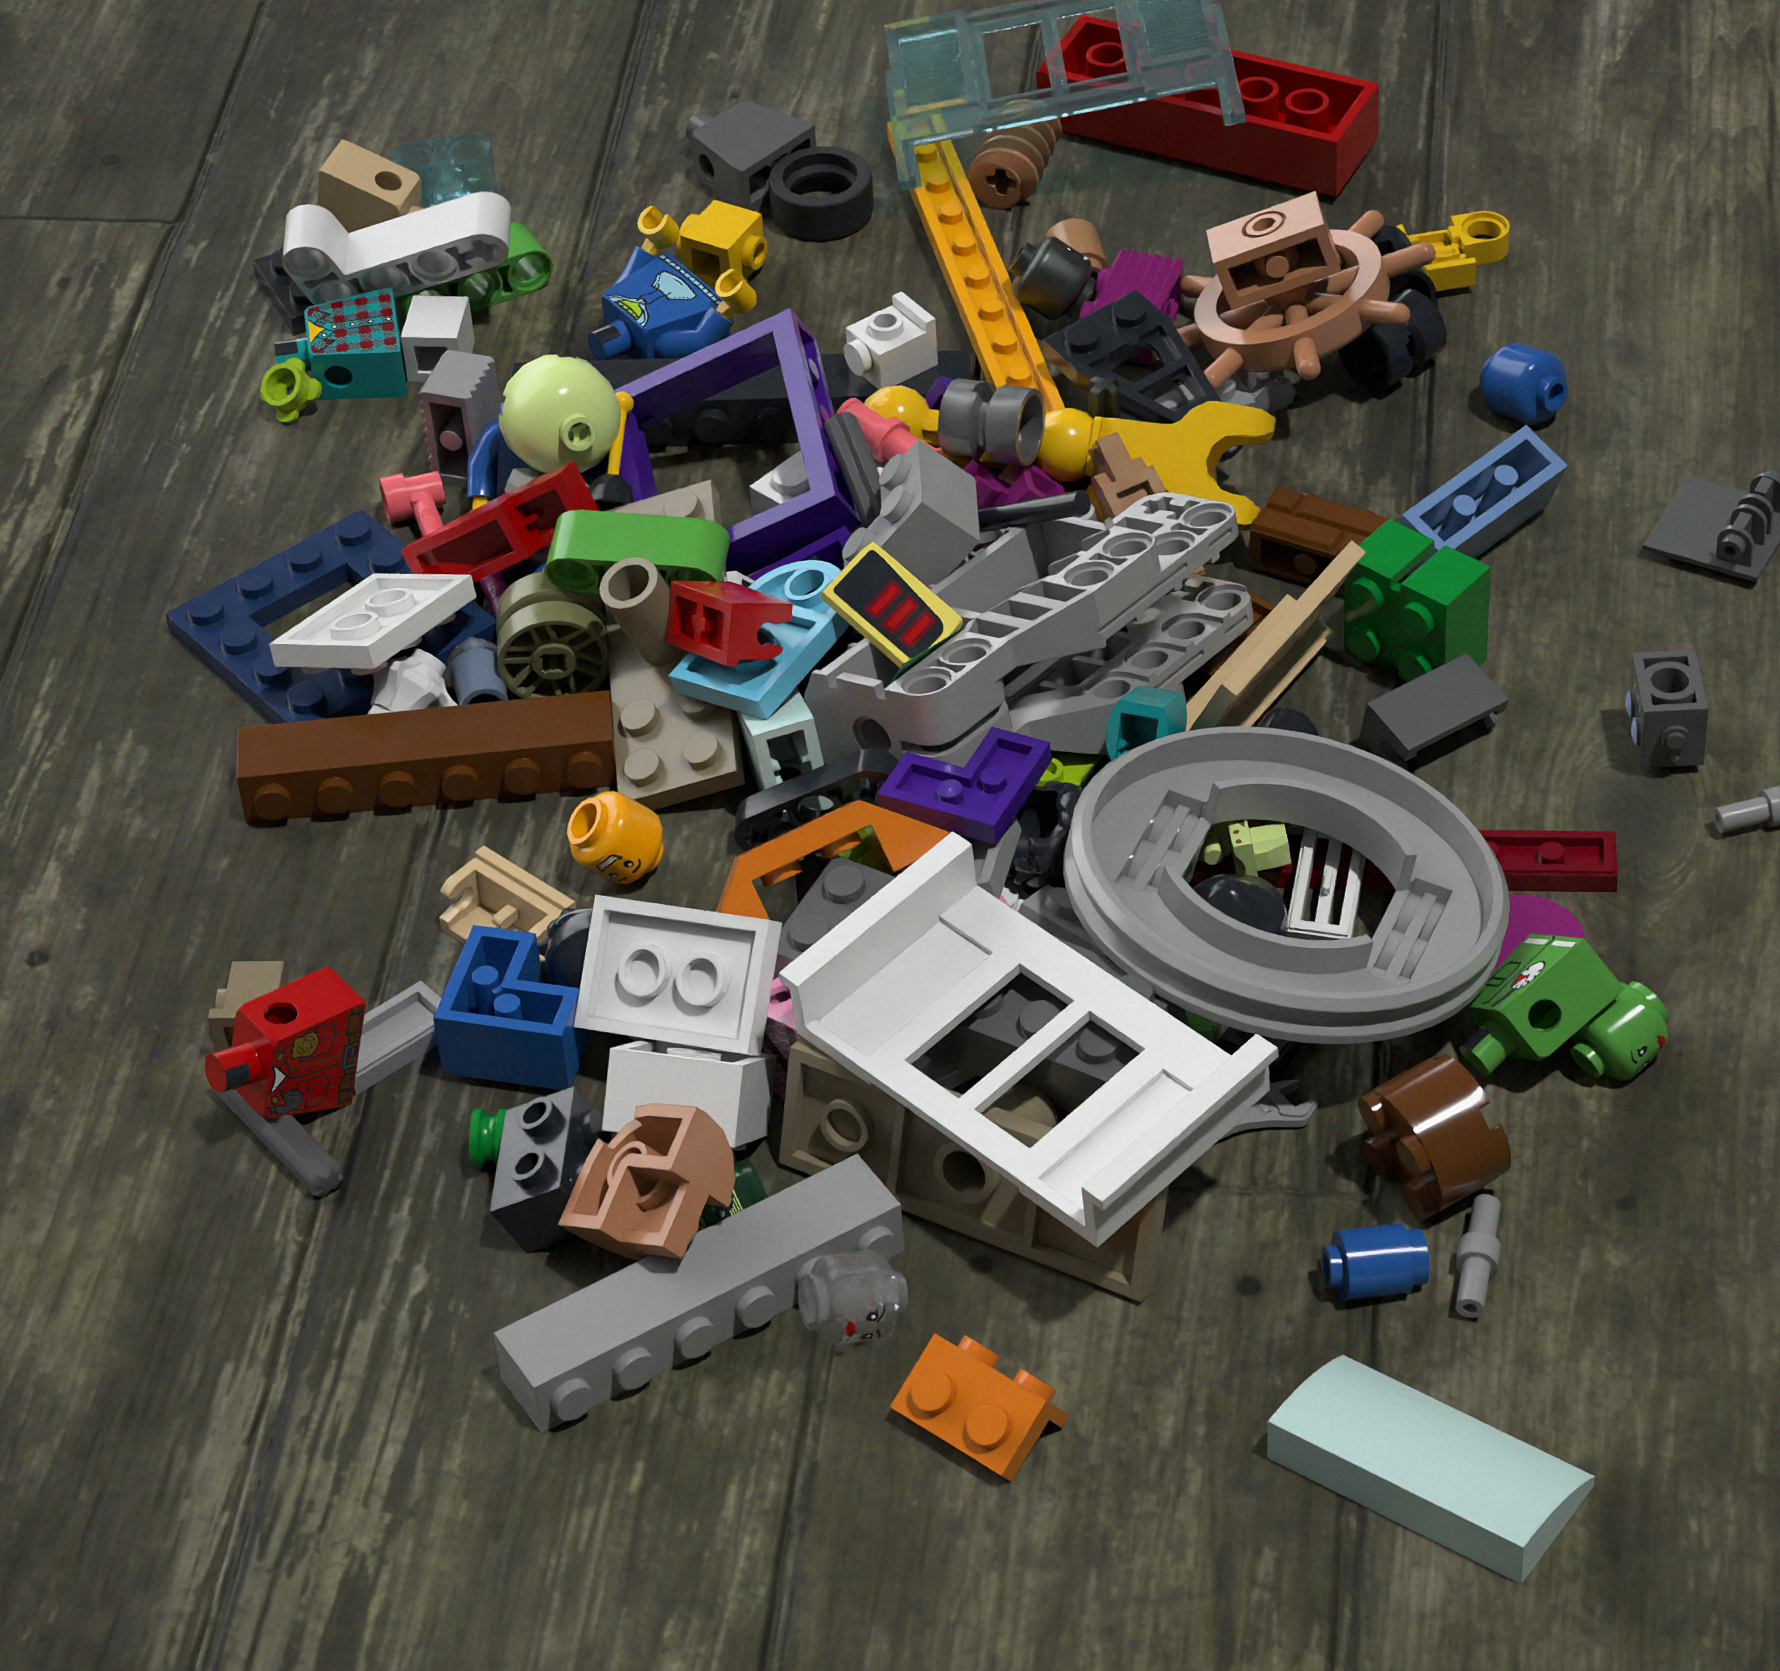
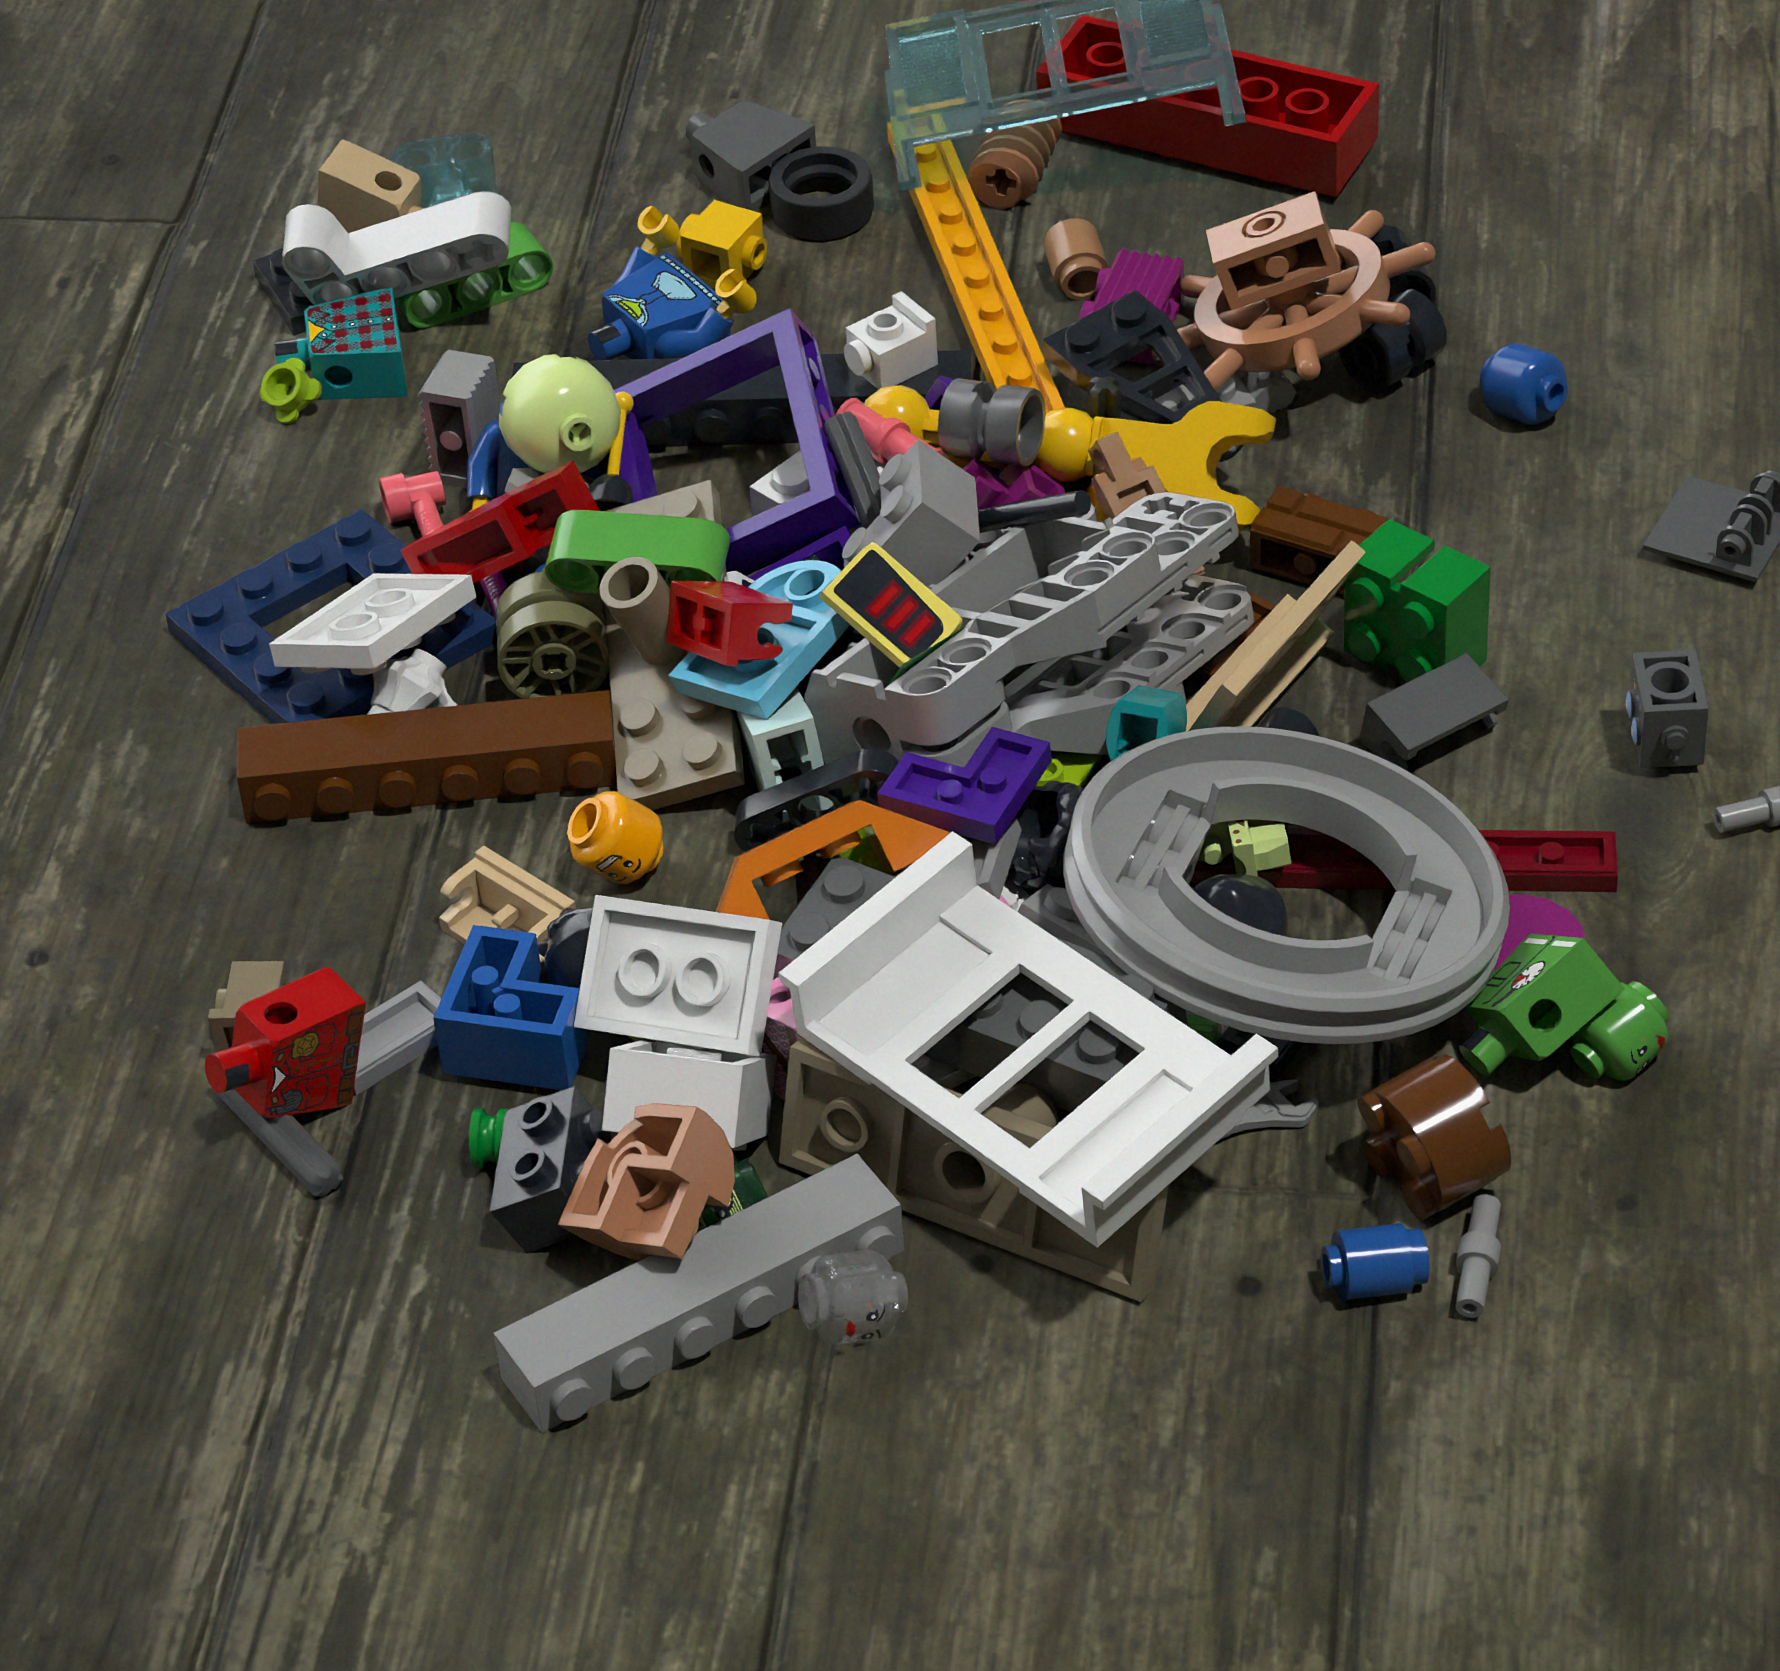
(432, 329): white brick -> none
(475, 672): sand blue piece -> none
(975, 1406): orange bracket -> none
(1051, 278): pearl dark grey head -> none
(1321, 928): white tile -> none
(1427, 1466): light aqua slope -> none
(1461, 253): yellow piece -> none
(1489, 496): medium blue brick -> none

